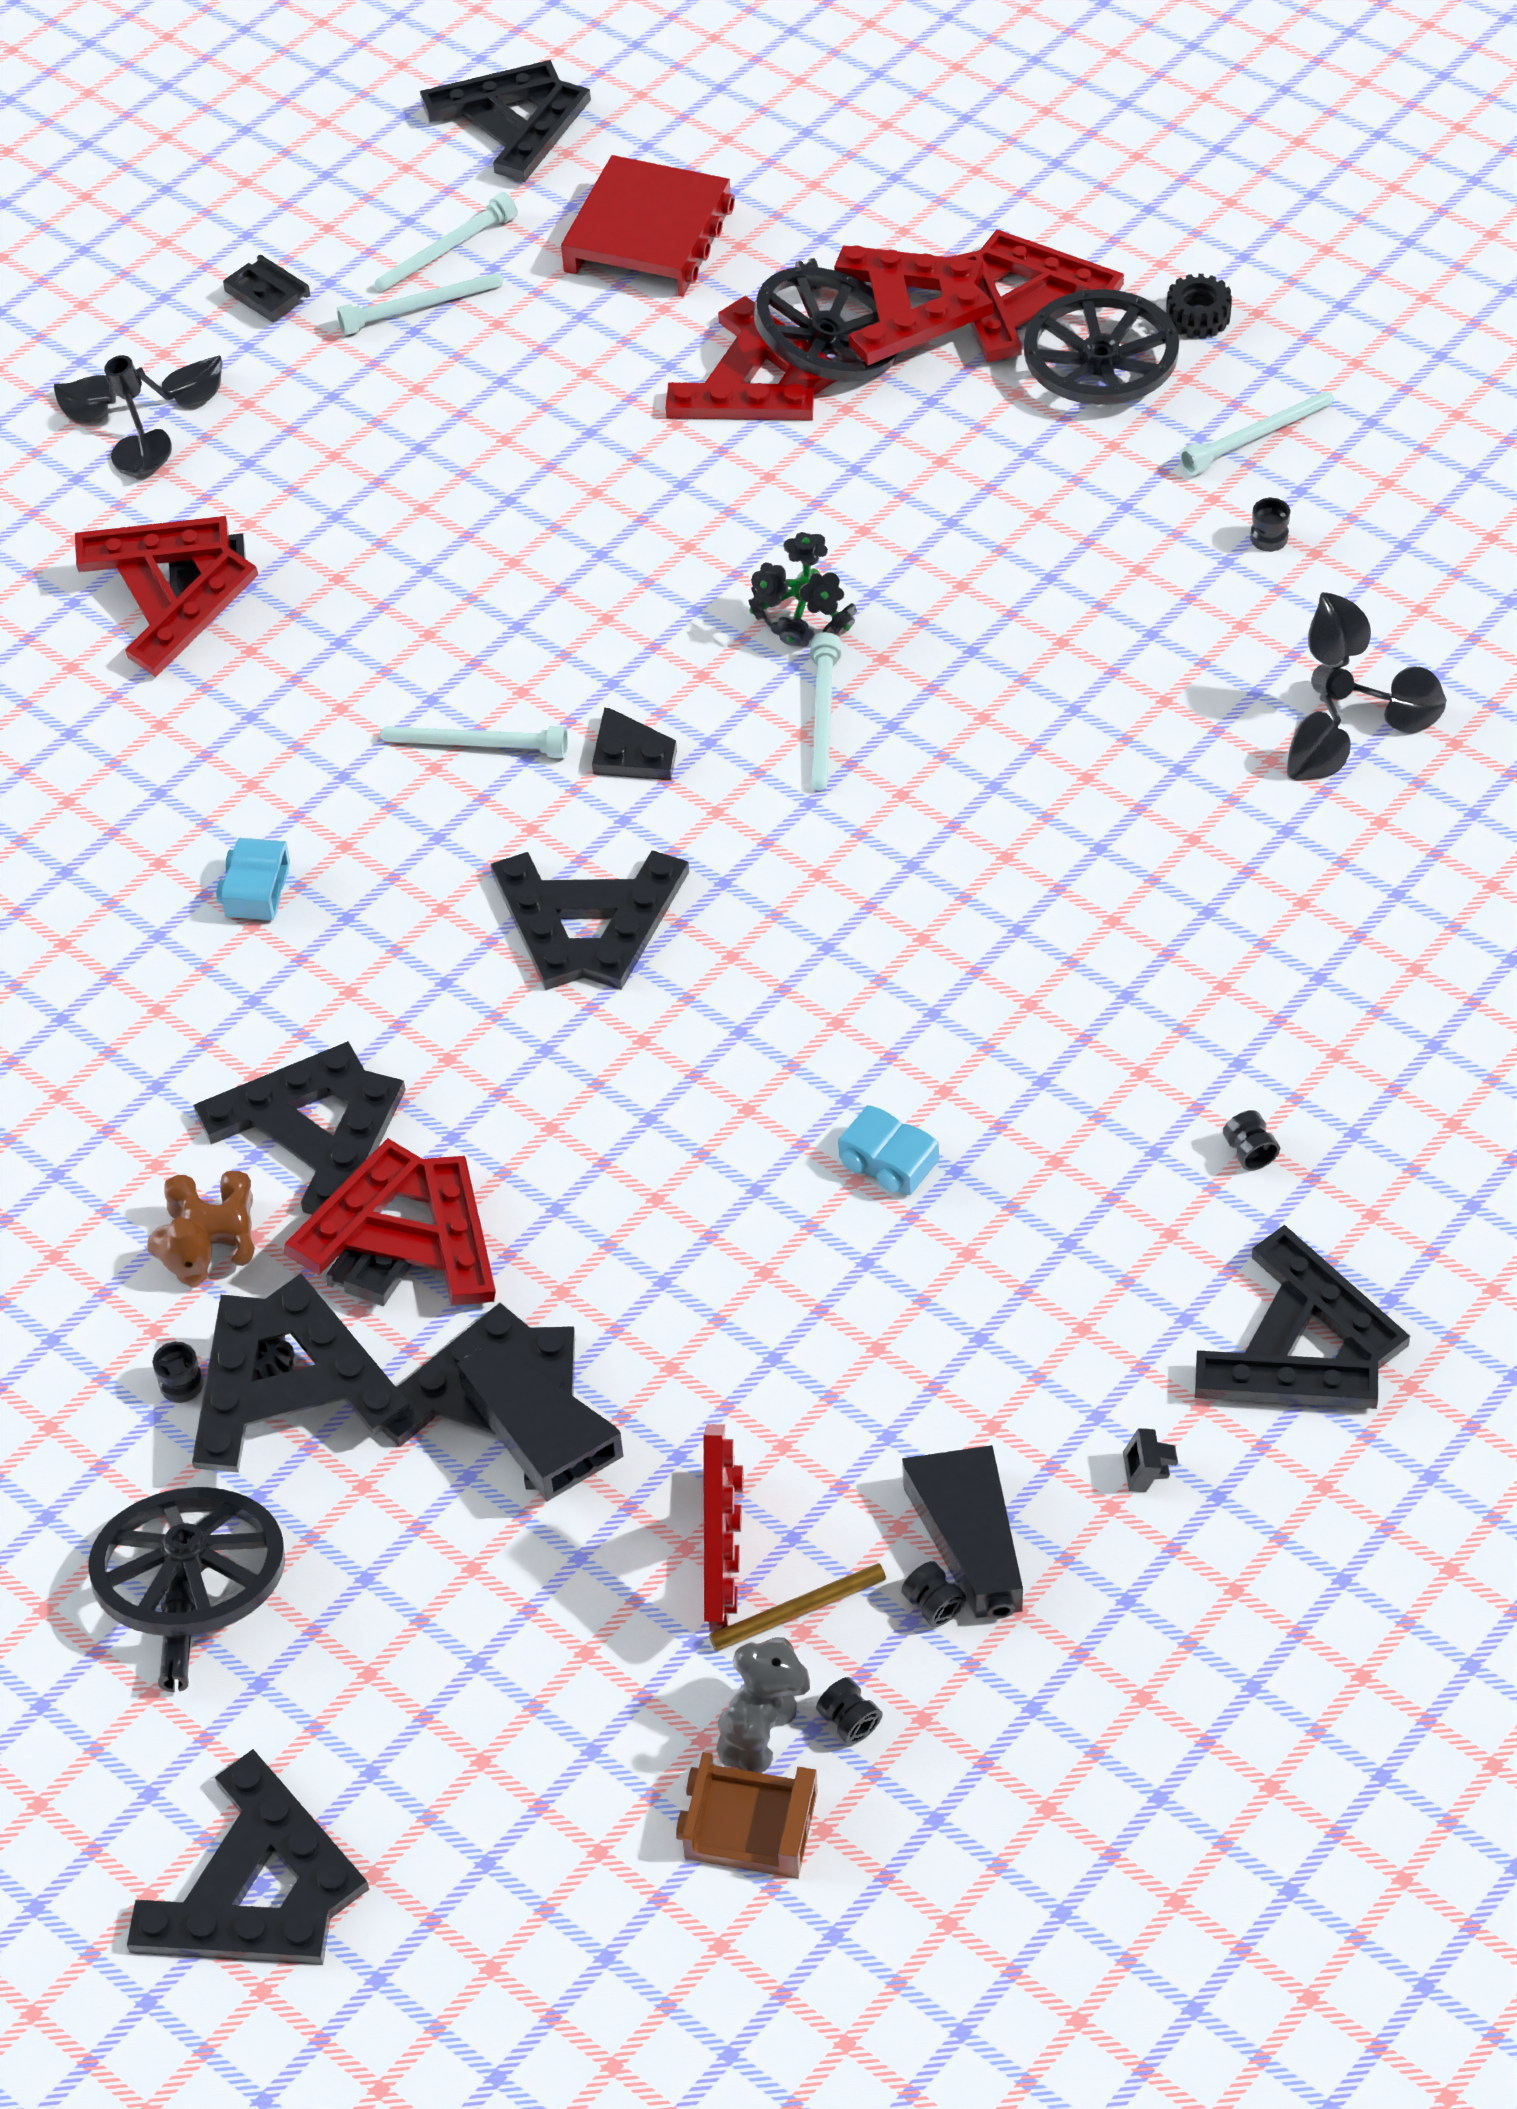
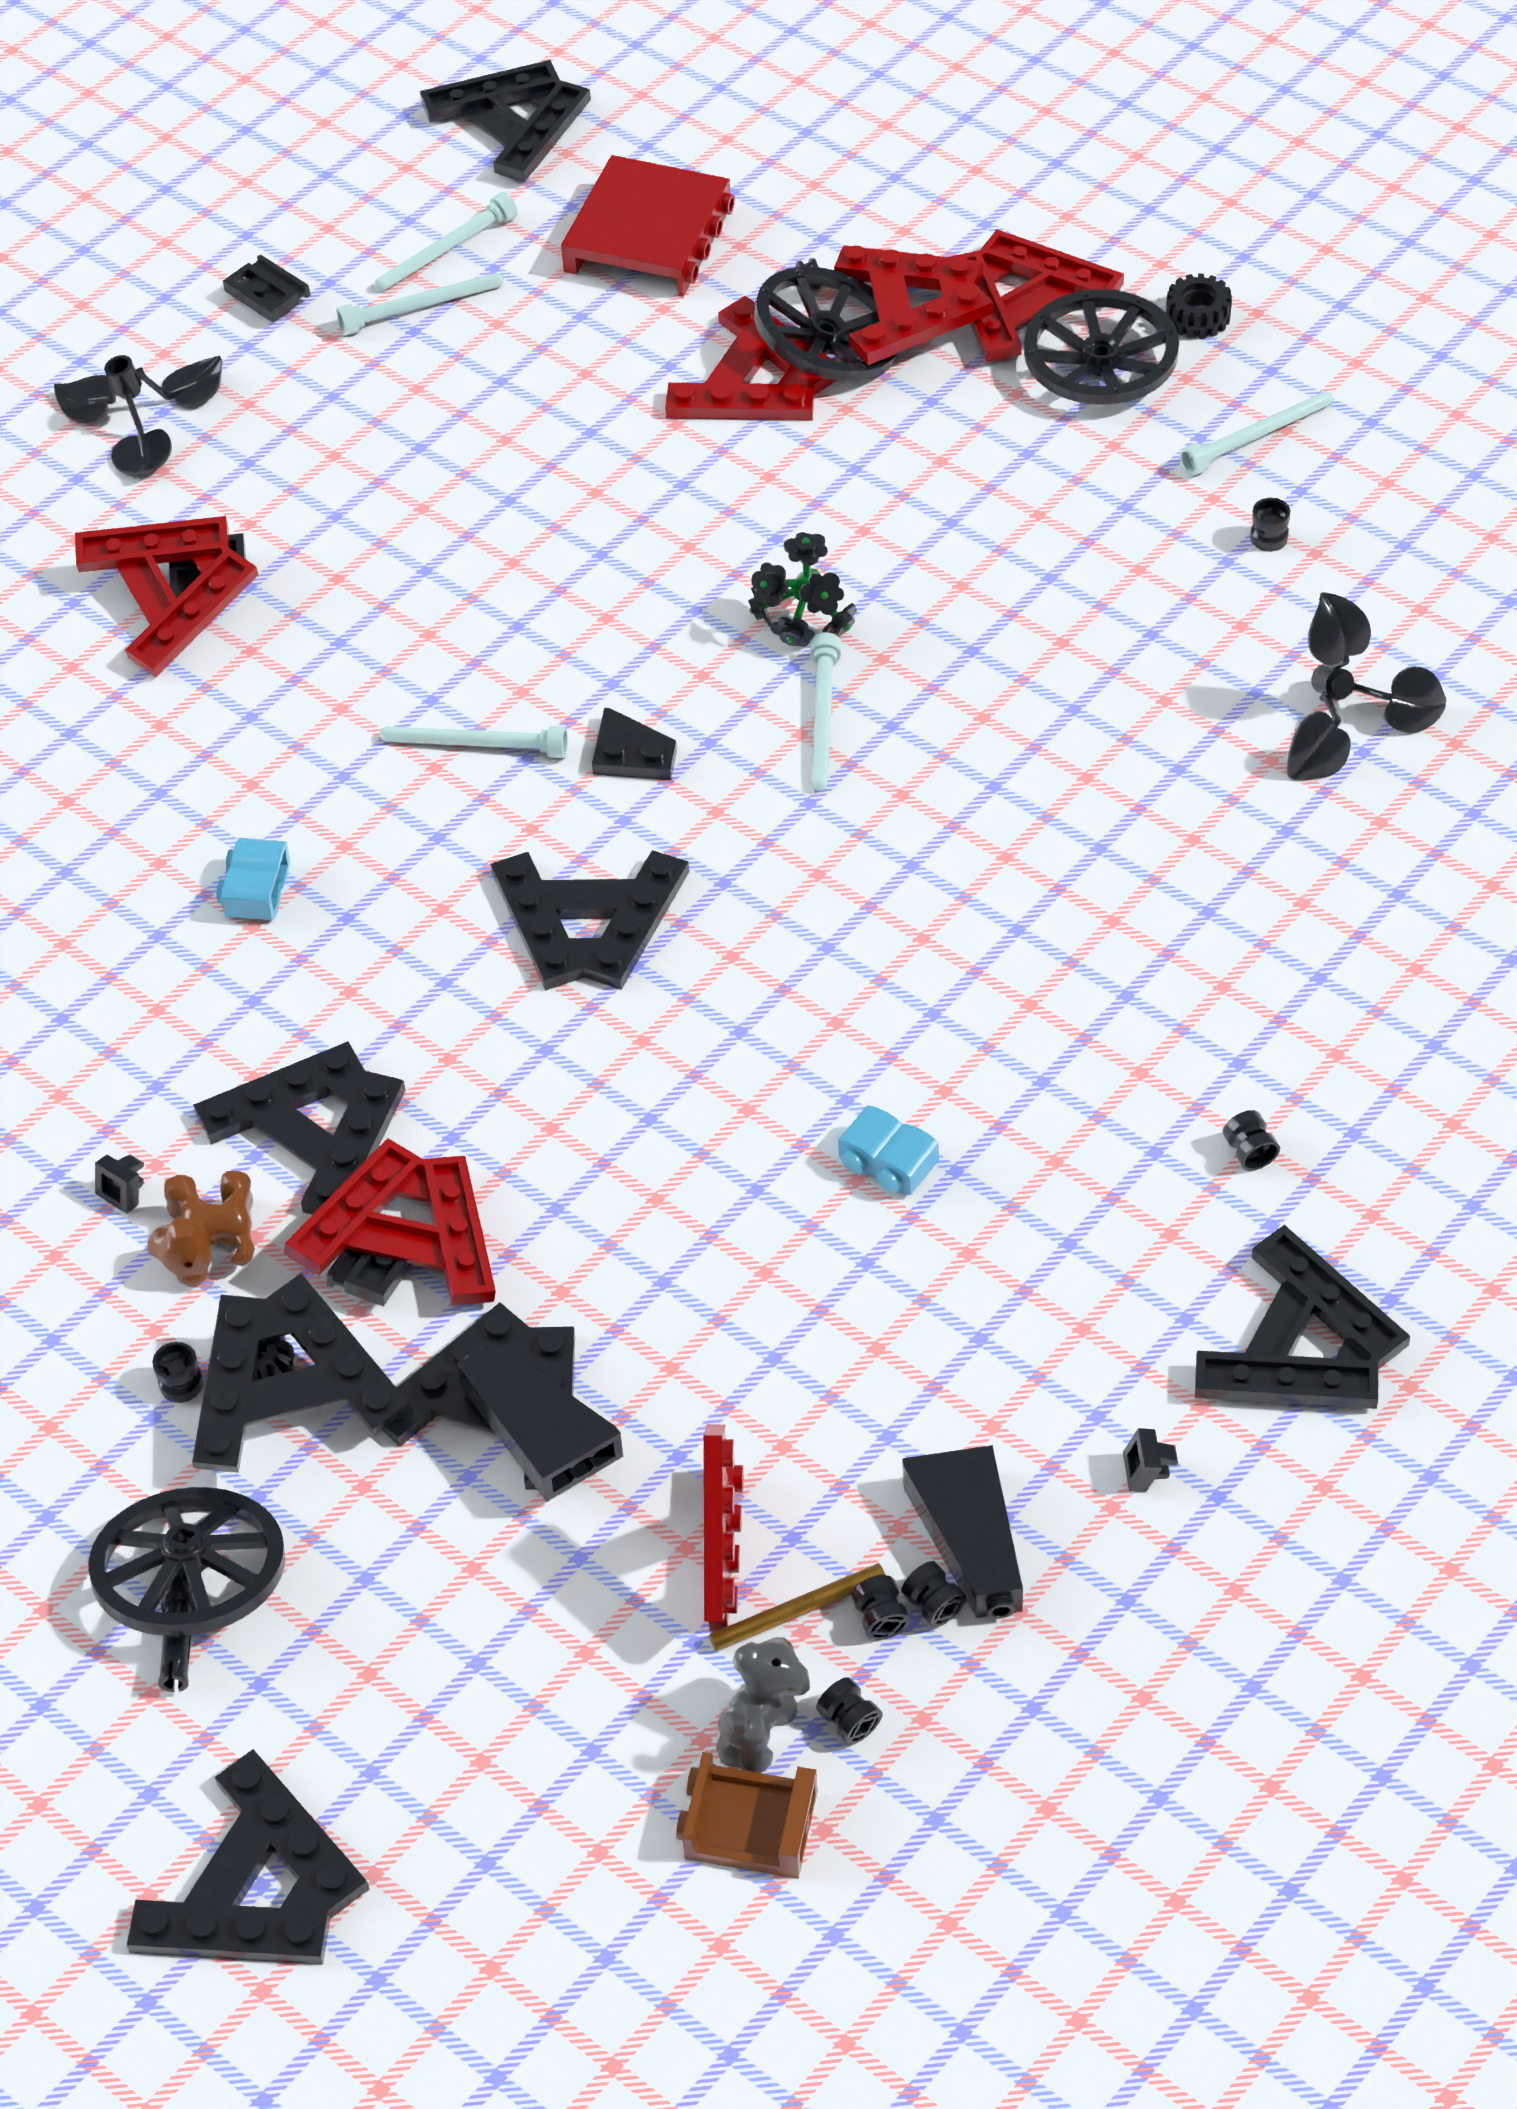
(119, 1181): none -> black tile
(882, 1612): none -> black wheel

